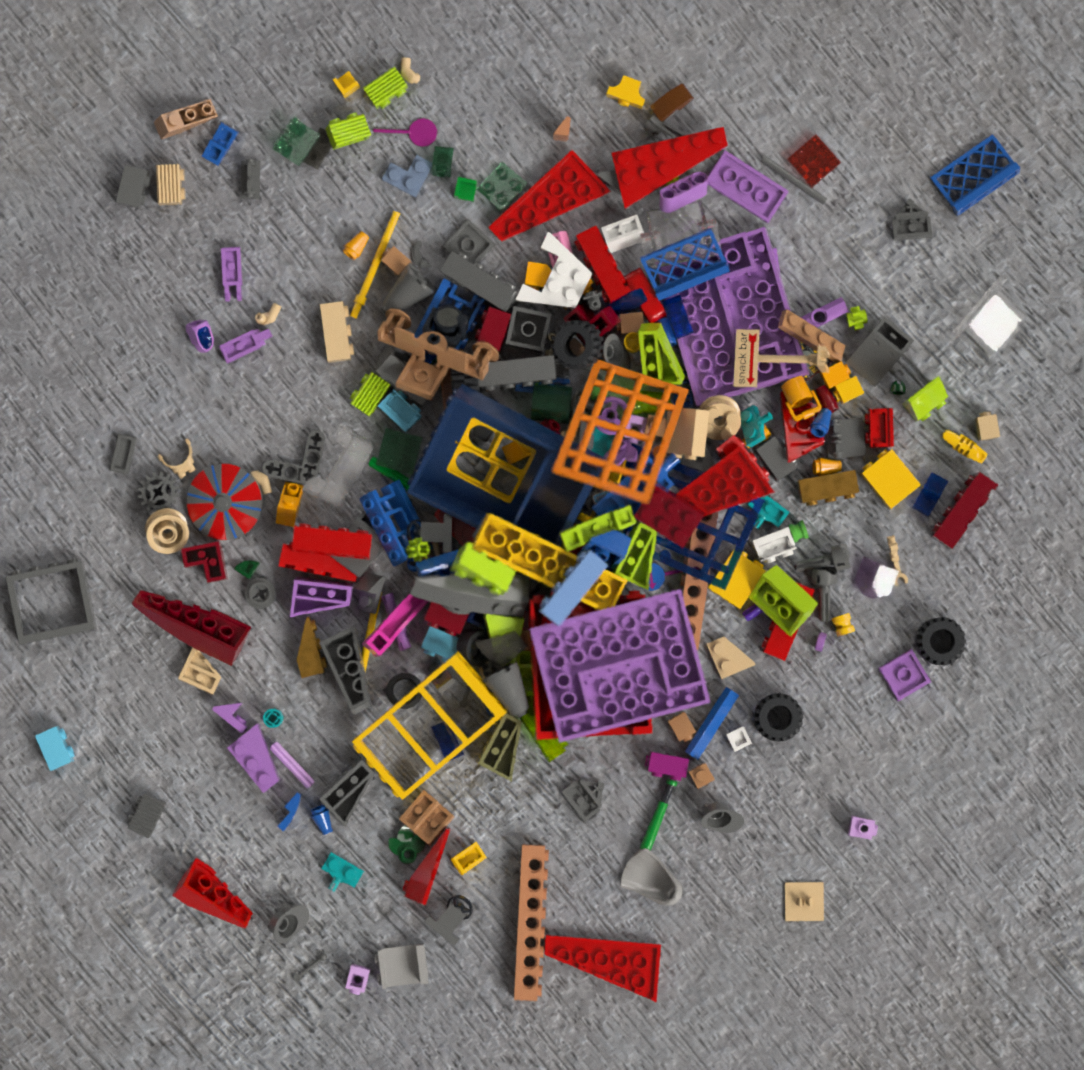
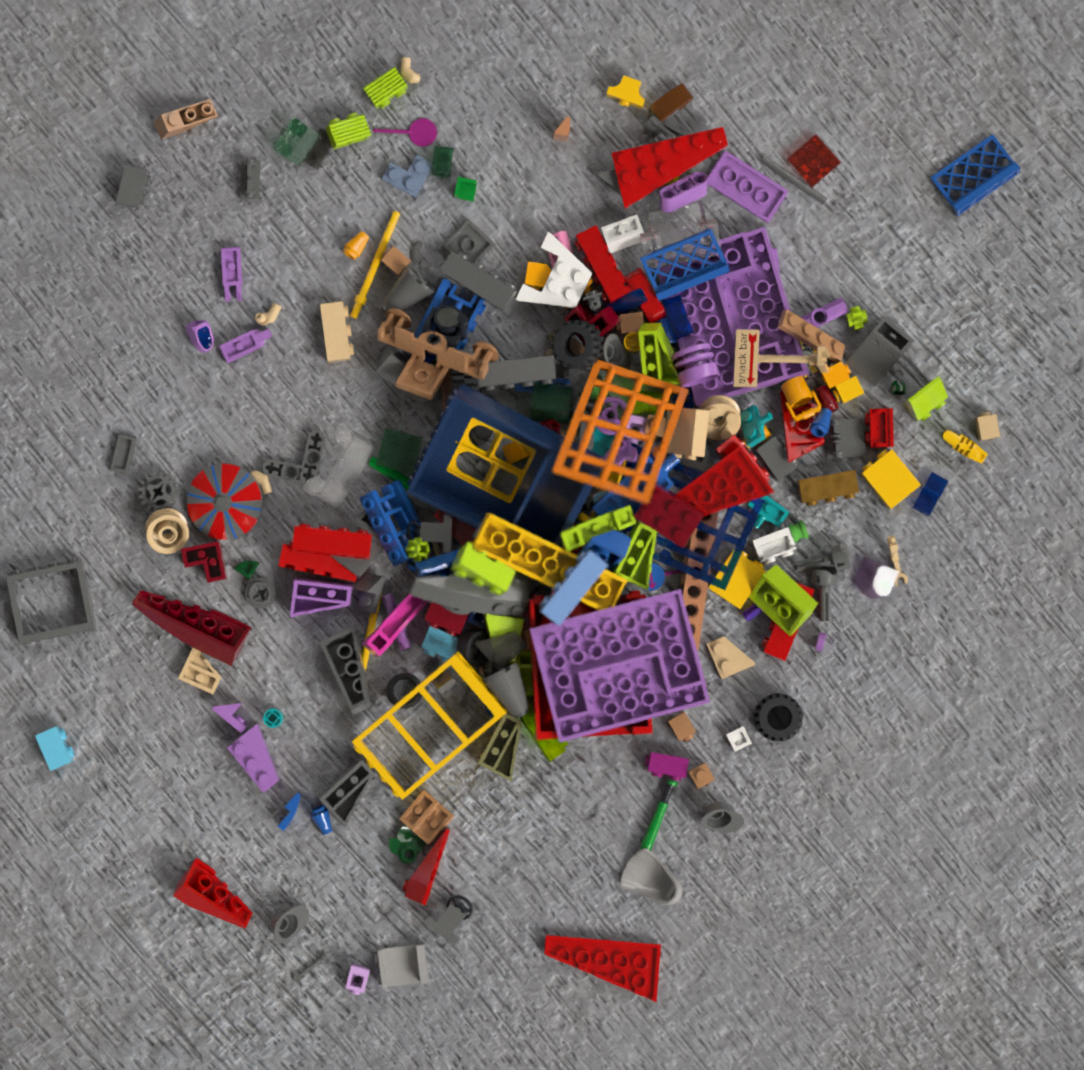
(146, 815): dark grey brick -> none
(170, 185): tan brick -> none
(186, 466): tan helmet -> none
(220, 144): blue slope -> none
(289, 504): light orange slope -> none
(292, 765): lavender axle -> none
(309, 656): pearl gold slope -> none
(341, 871): teal plate -> none
(346, 84): yellow panel -> none
(369, 394): lime brick -> none
(400, 410): medium azure hinge -> none
(446, 739): clear blue slope -> none
(468, 858): yellow slope -> none
(494, 327): dark red brick -> none
(502, 186): clear green hinge -> none
(524, 991): nougat brick -> none
(528, 329): dark grey brick -> none
(556, 193): red wing -> none
(584, 798): dark grey slope -> none
(695, 363): none -> medium lavender wheel
(712, 723): blue tile -> none
(804, 901): tan piece -> none
(825, 466): light orange cone -> none
(843, 624): yellow wheel -> none
(855, 827): lavender brick -> none
(904, 675): medium lavender tile -> none
(911, 223): dark grey slope -> none
(957, 638): black tyre -> none
(963, 510): dark red wedge -> none
(990, 321): clear windscreen -> none

